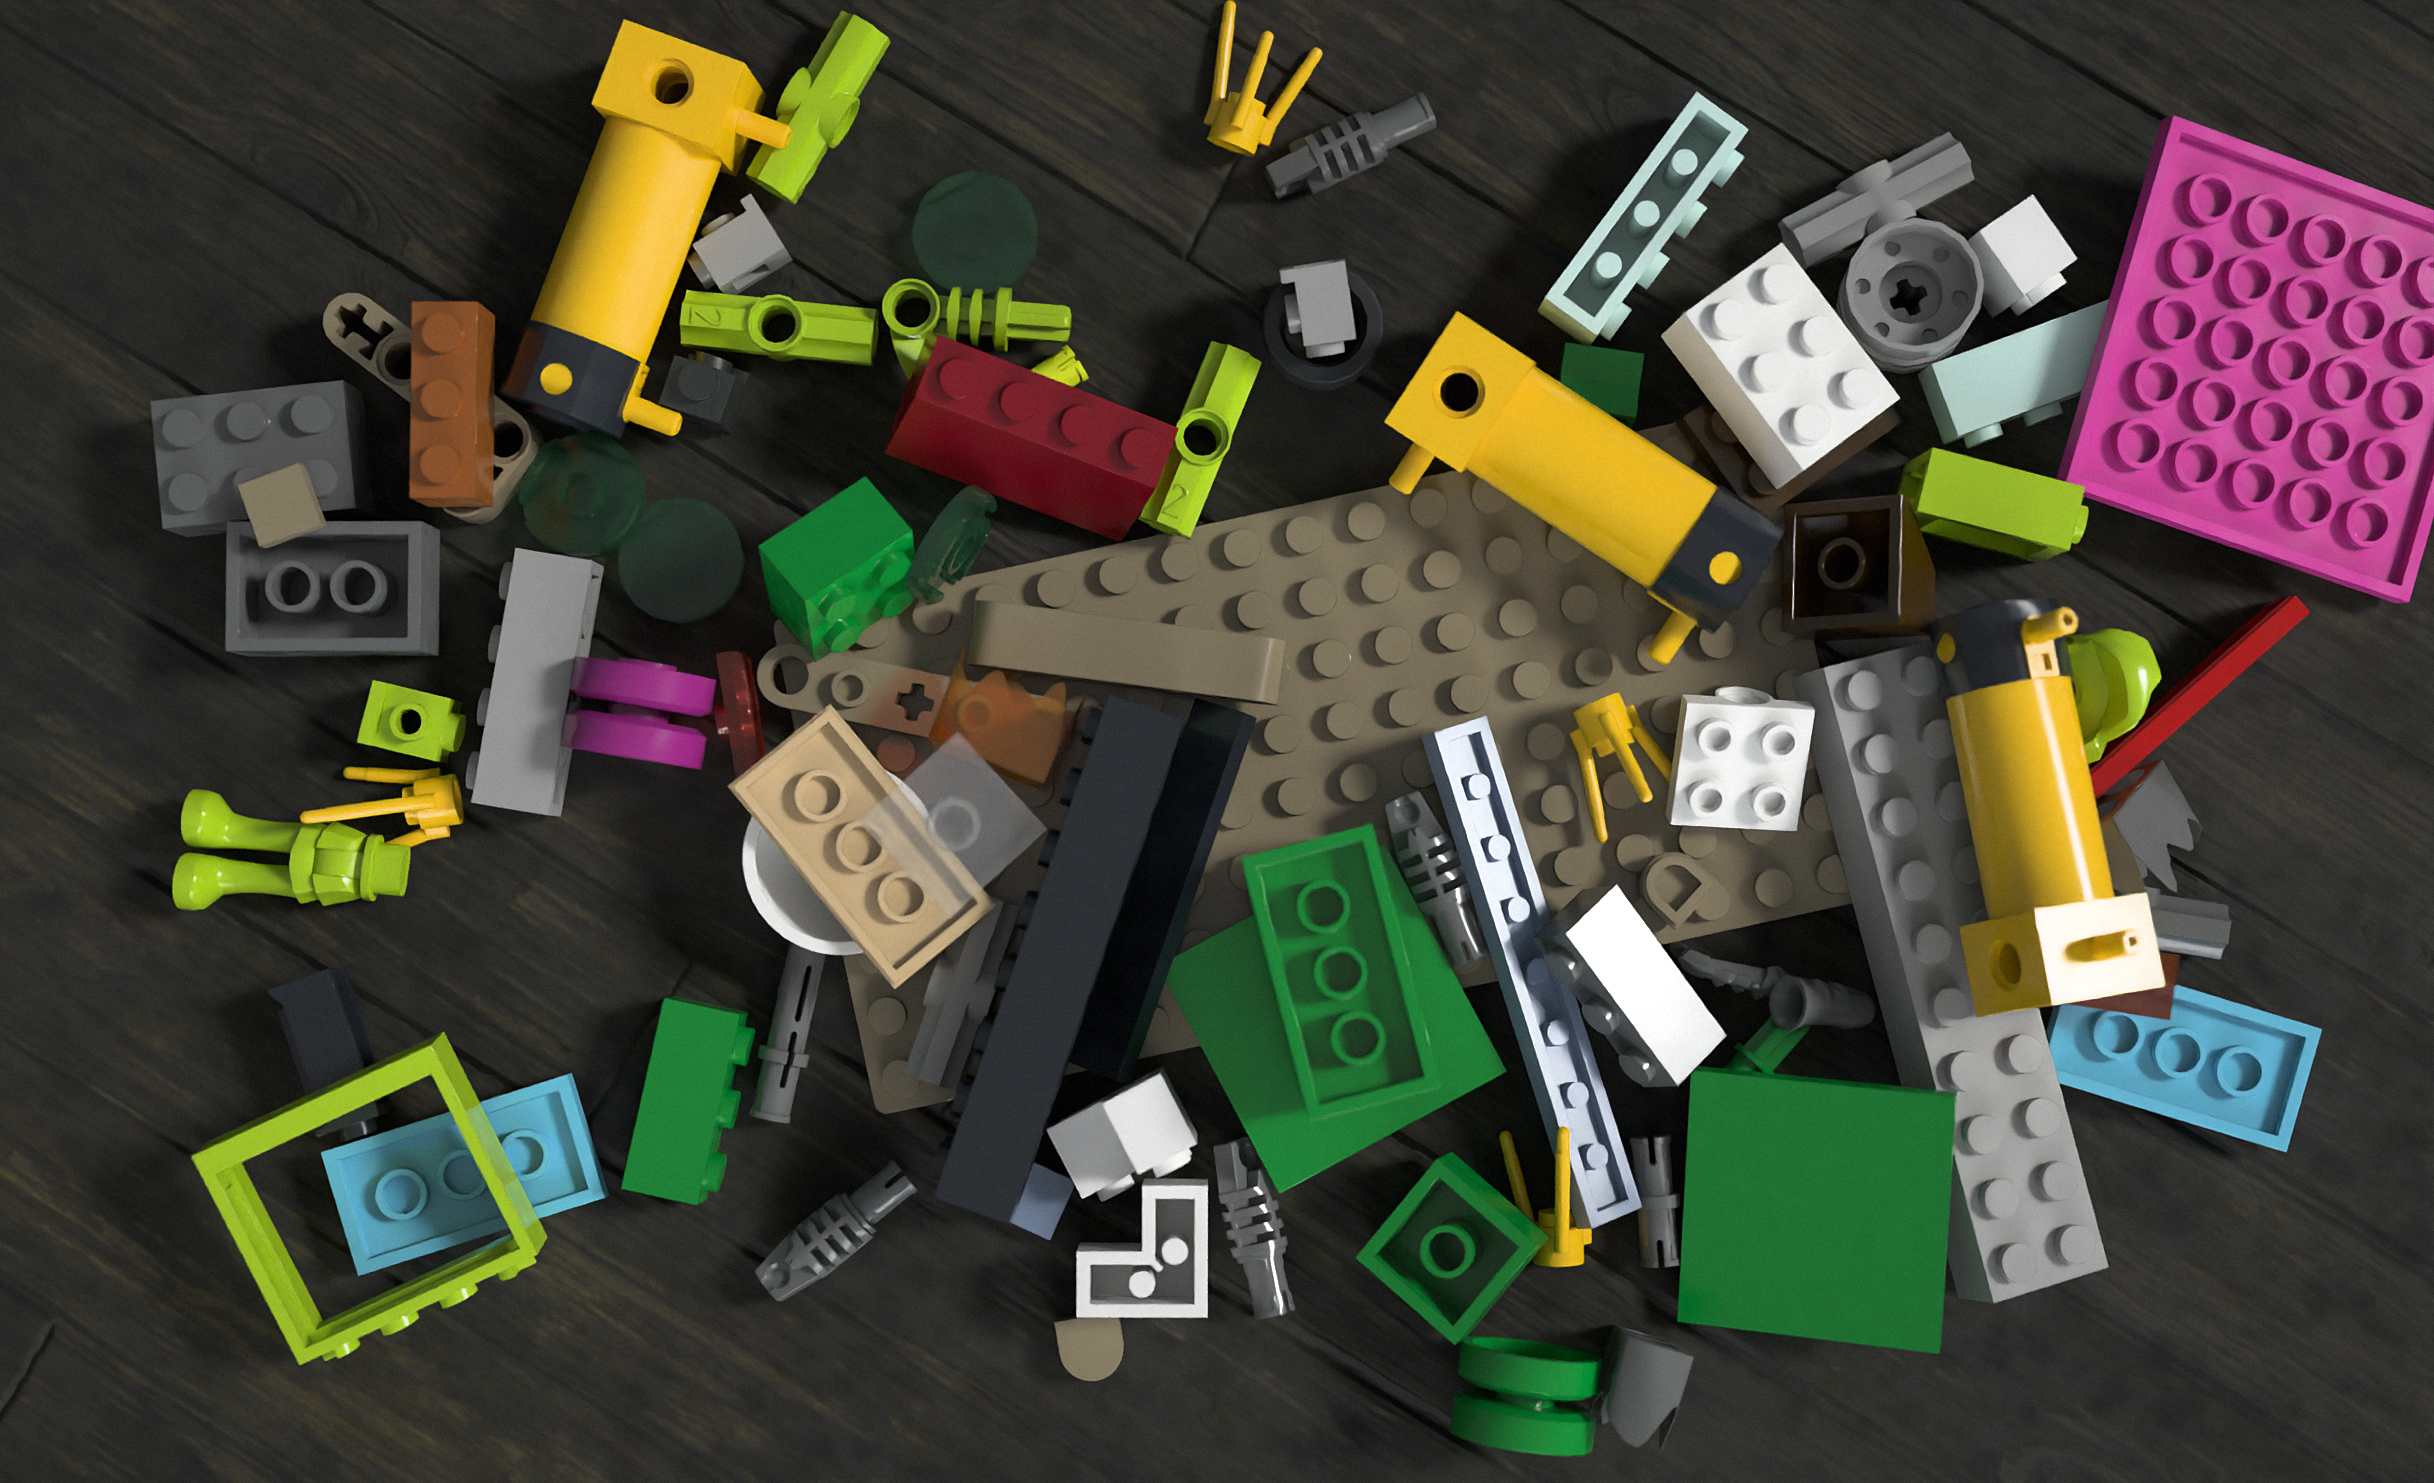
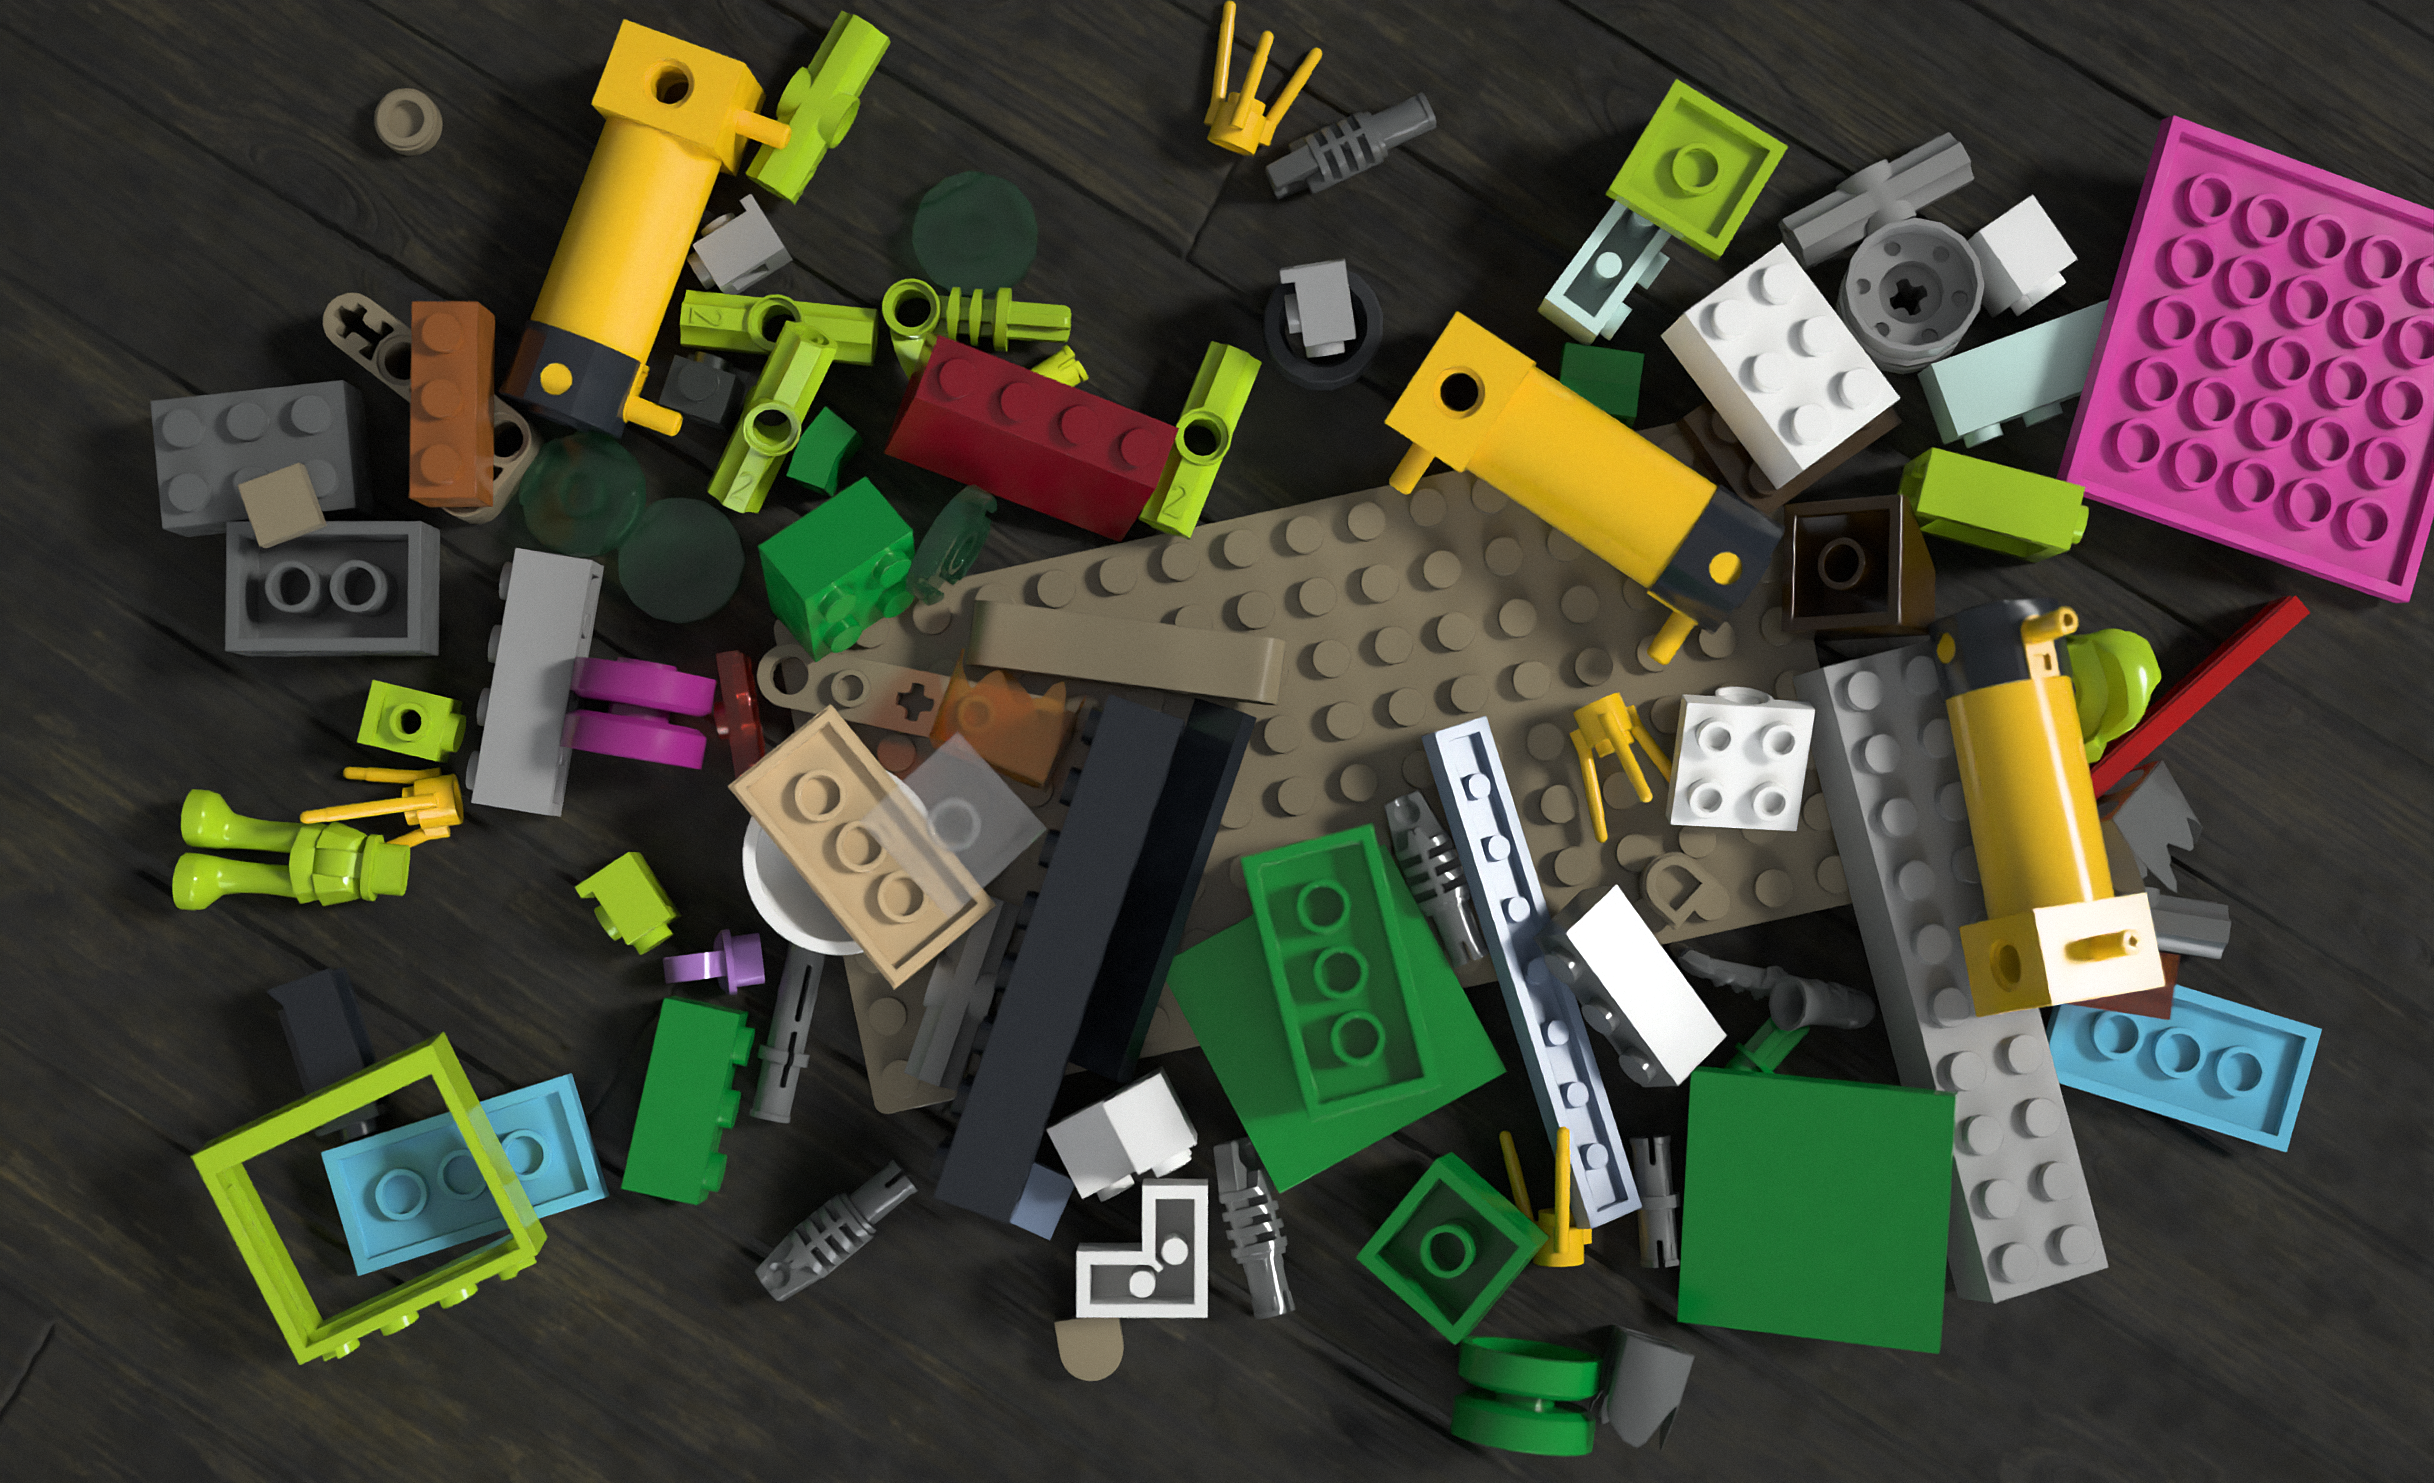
(408, 121): none -> dark tan tile
(631, 902): none -> lime brick
(734, 962): none -> medium lavender piece
(785, 385): none -> lime piece
(823, 453): none -> green piece
(1696, 170): none -> lime plate

